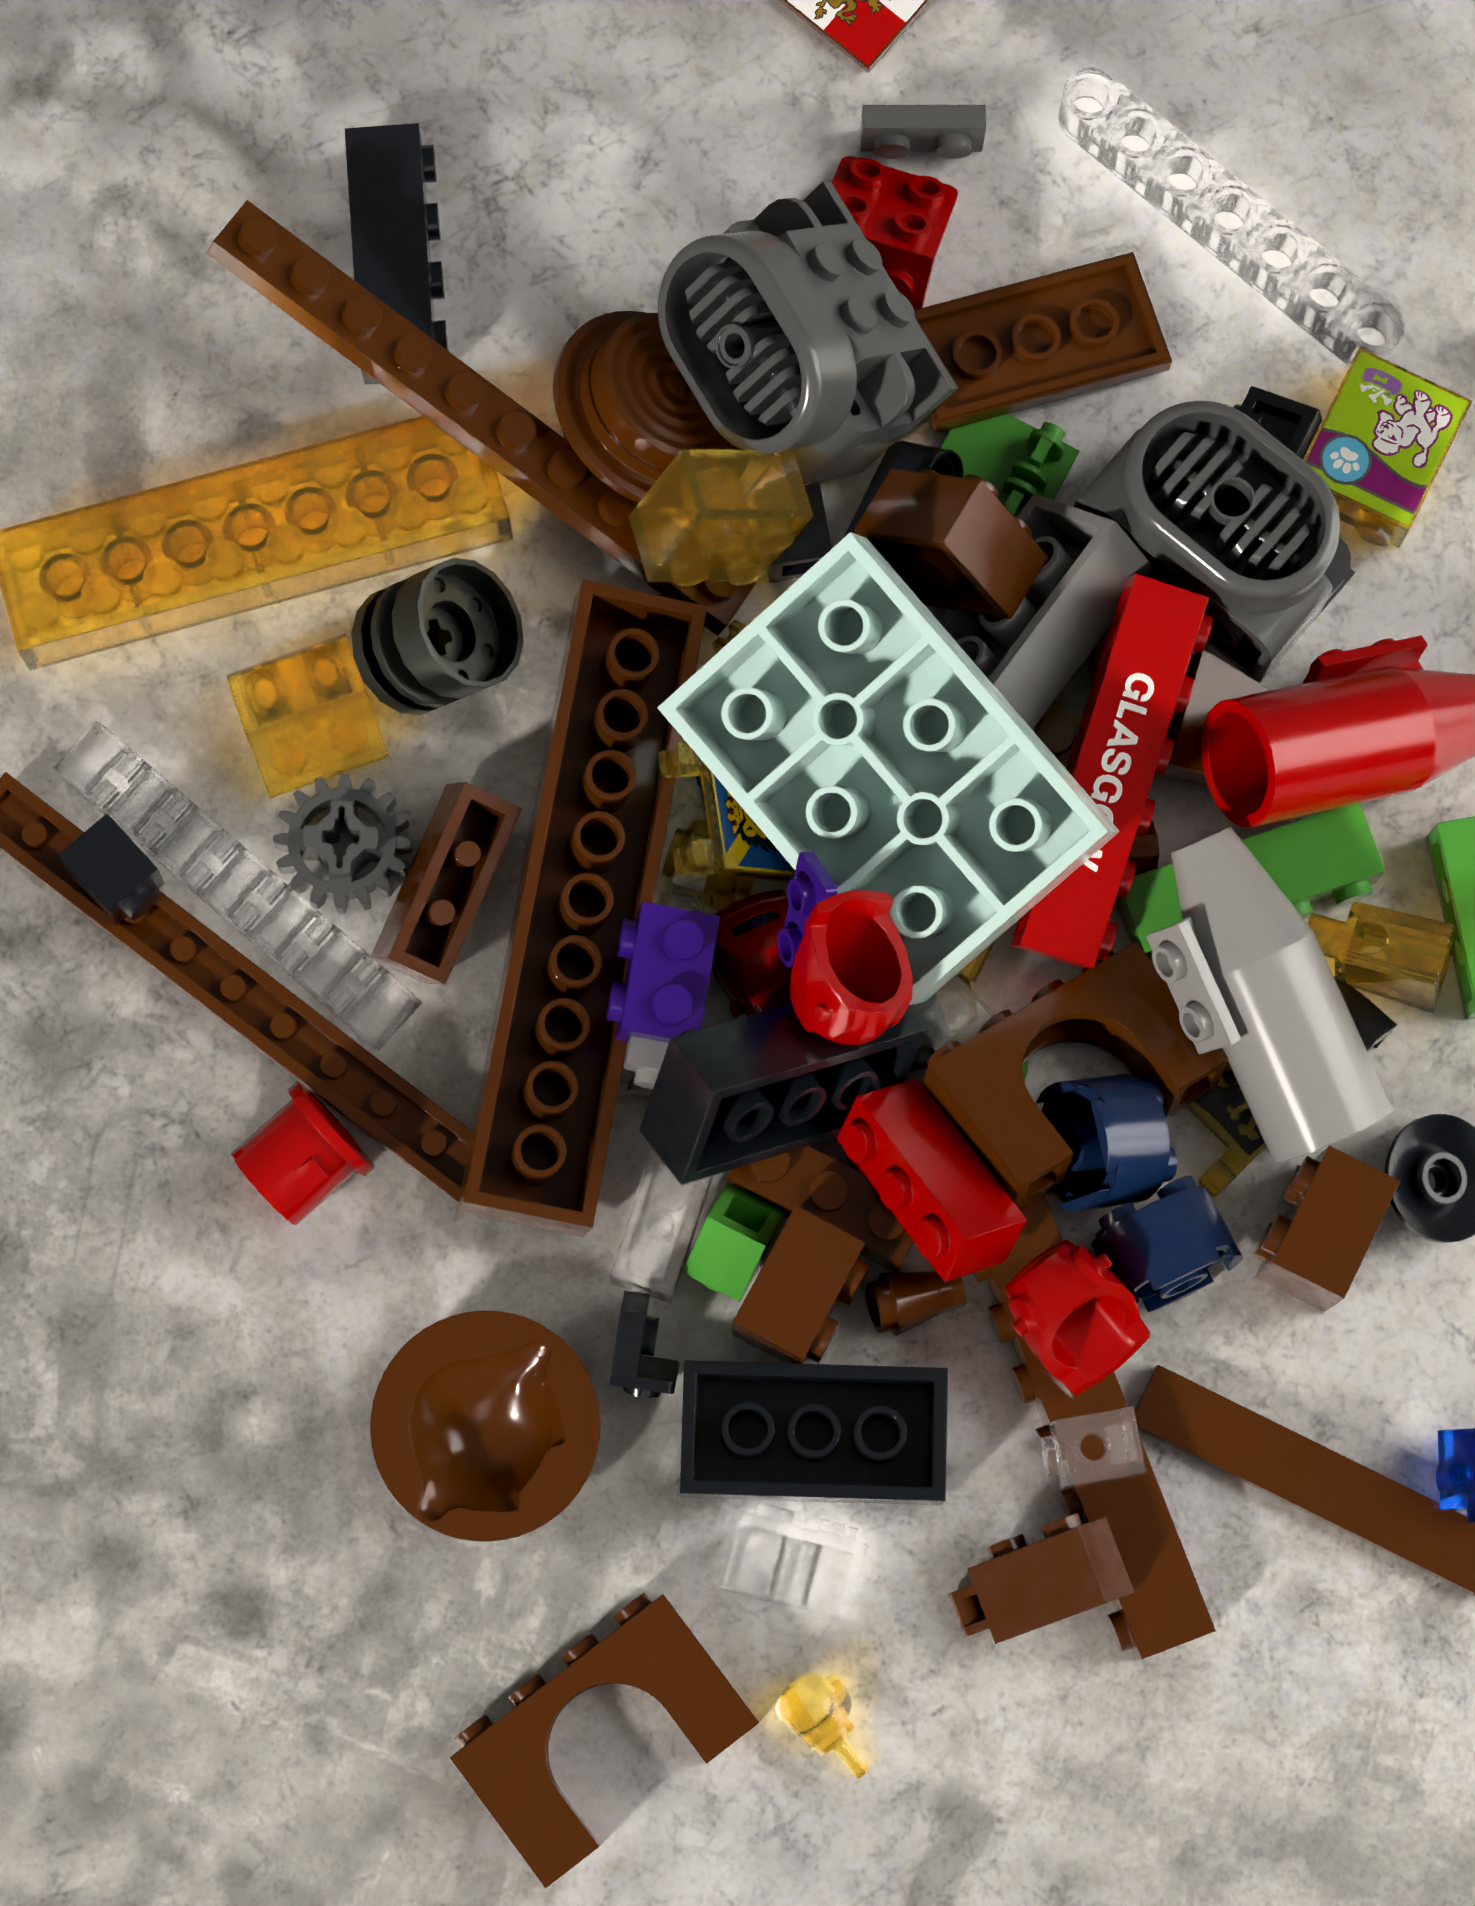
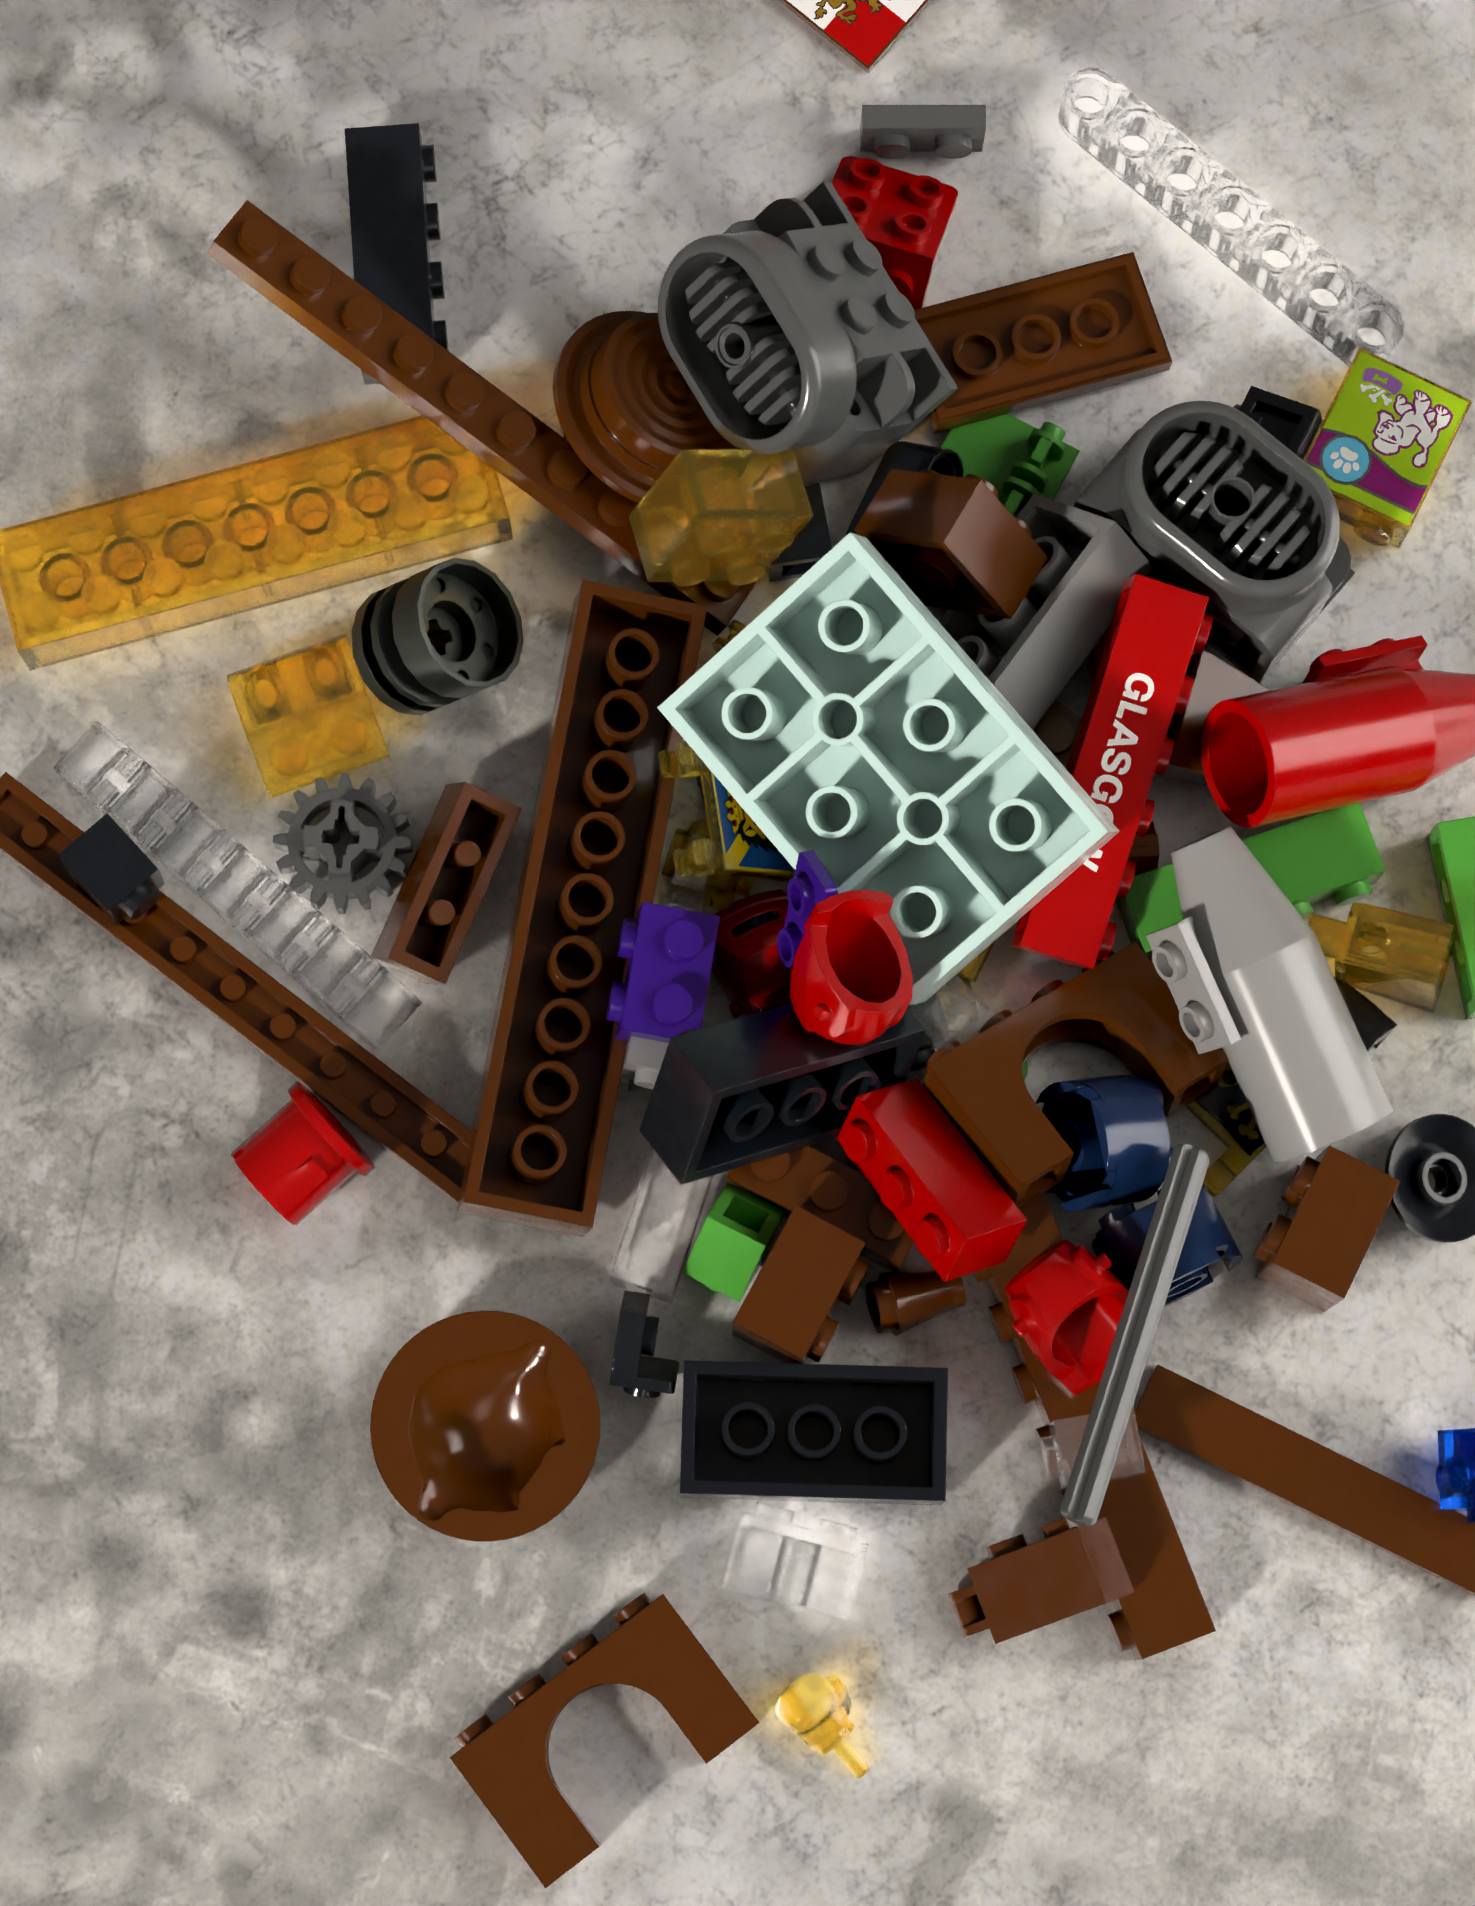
(1134, 1335): none -> dark grey axle

